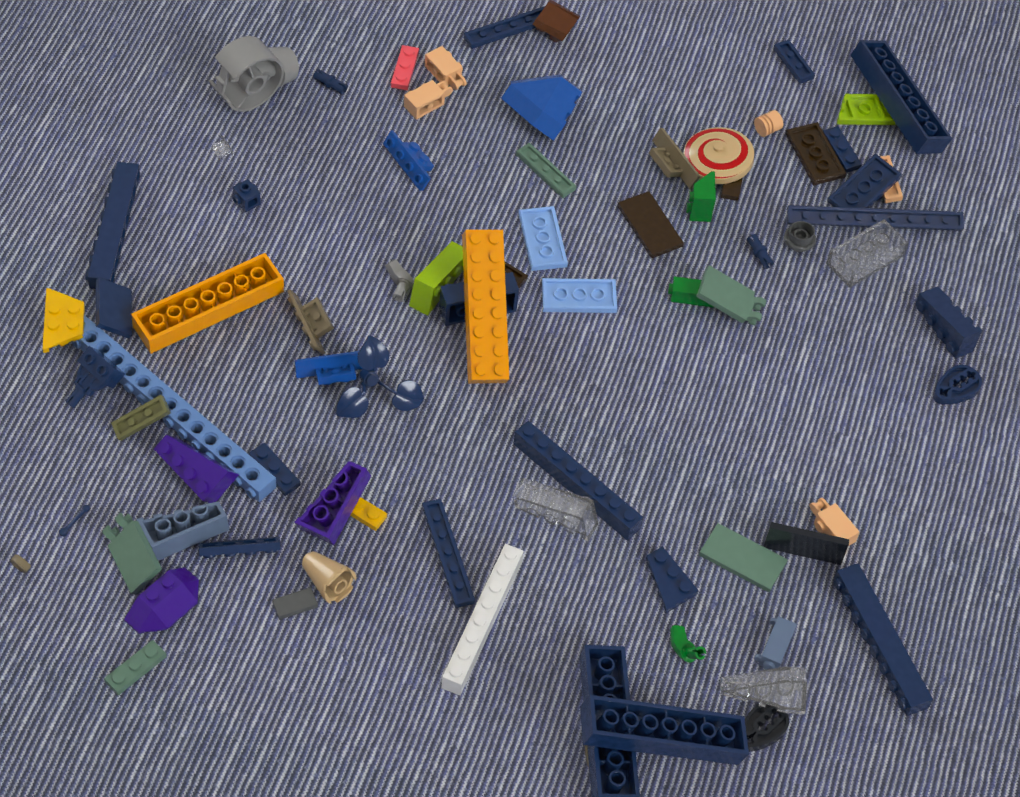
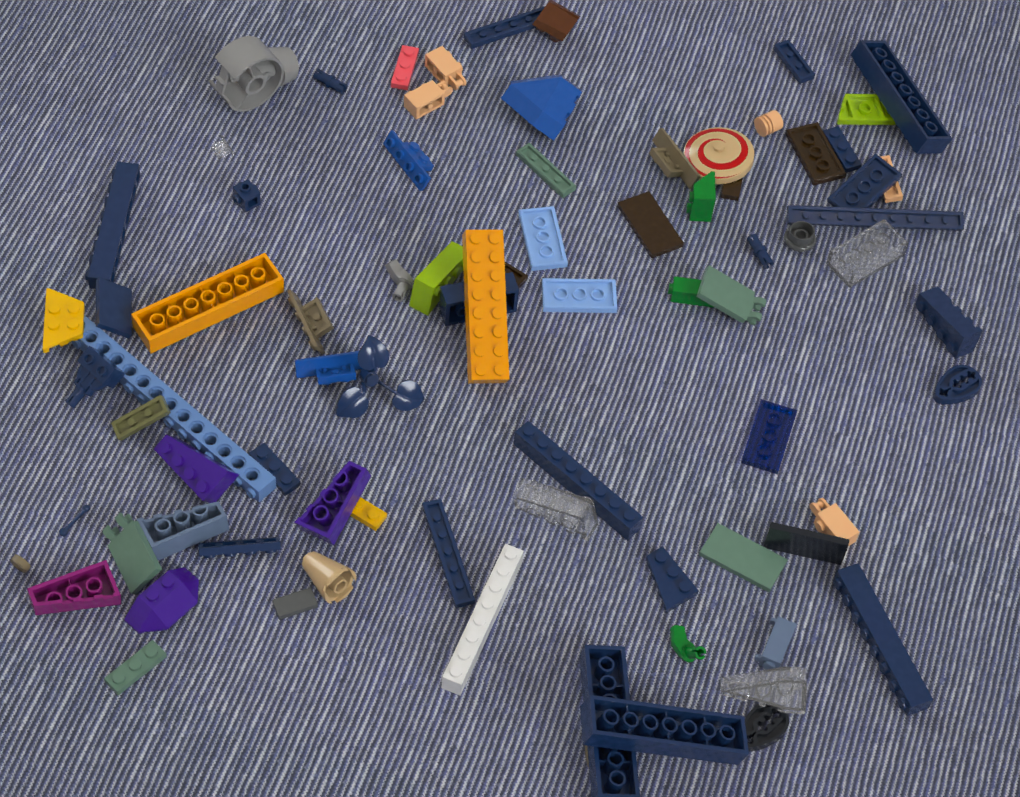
(77, 590): none -> magenta wedge
(769, 436): none -> clear blue tile

